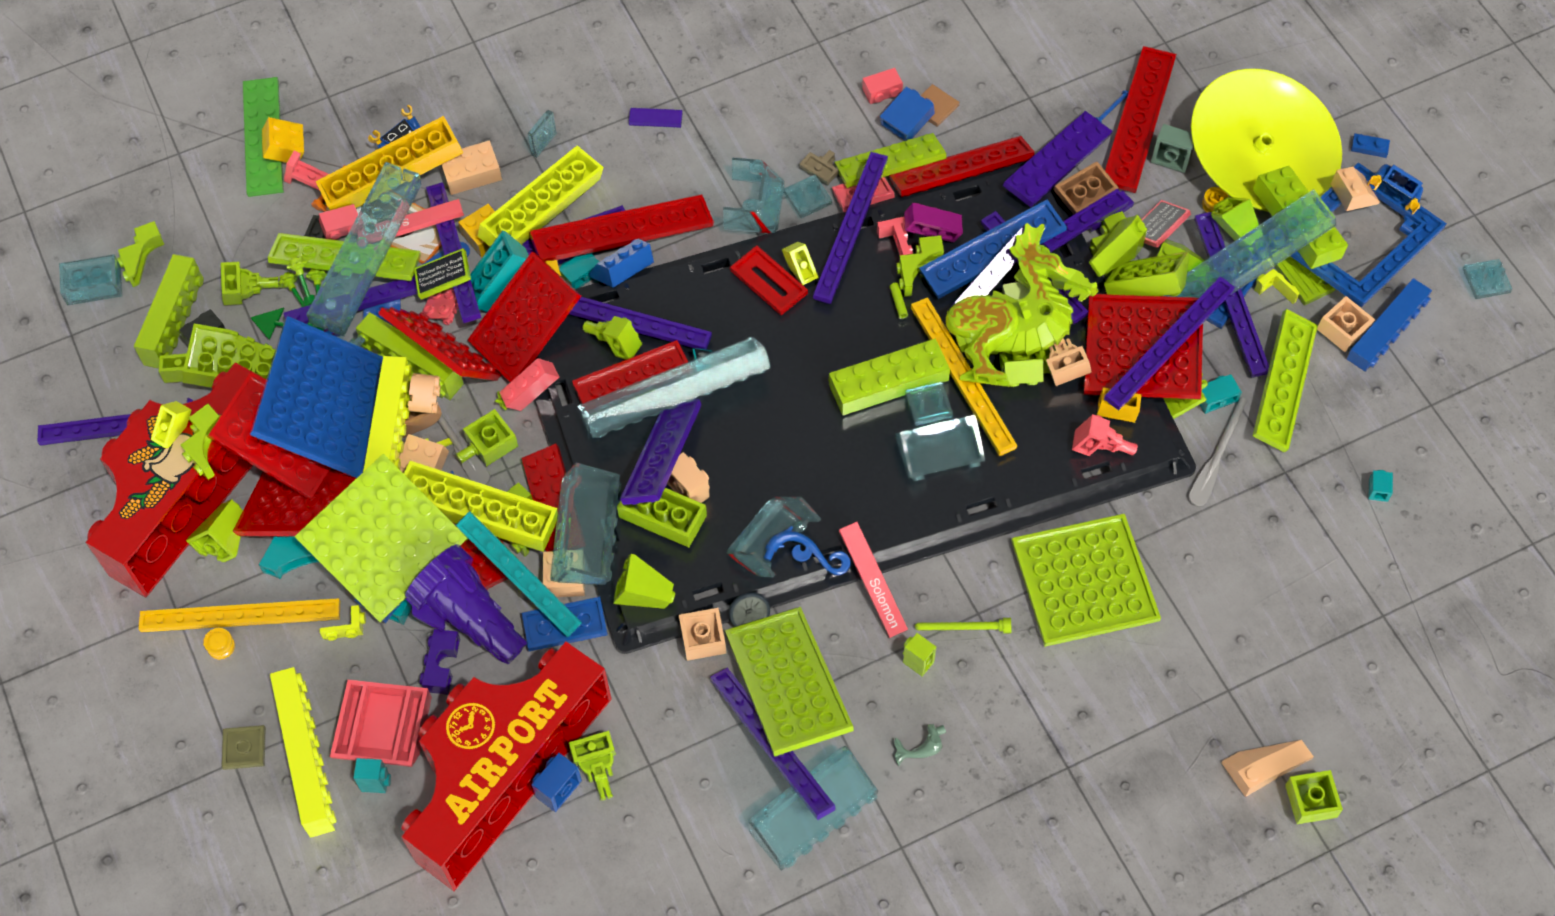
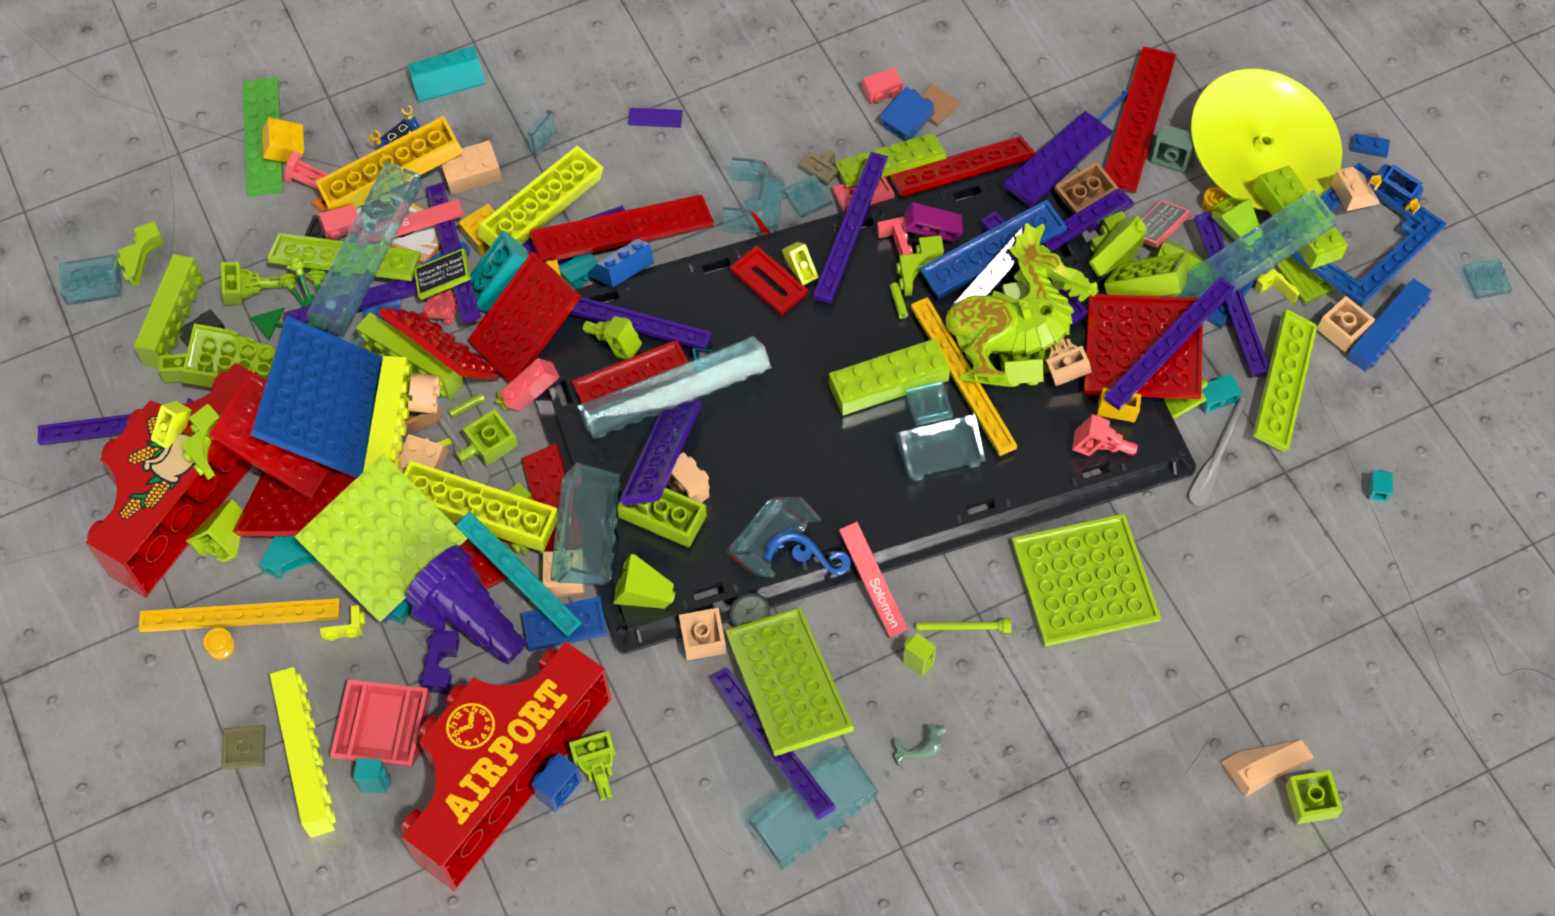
(446, 74): none -> teal slope
(467, 405): none -> lime piece

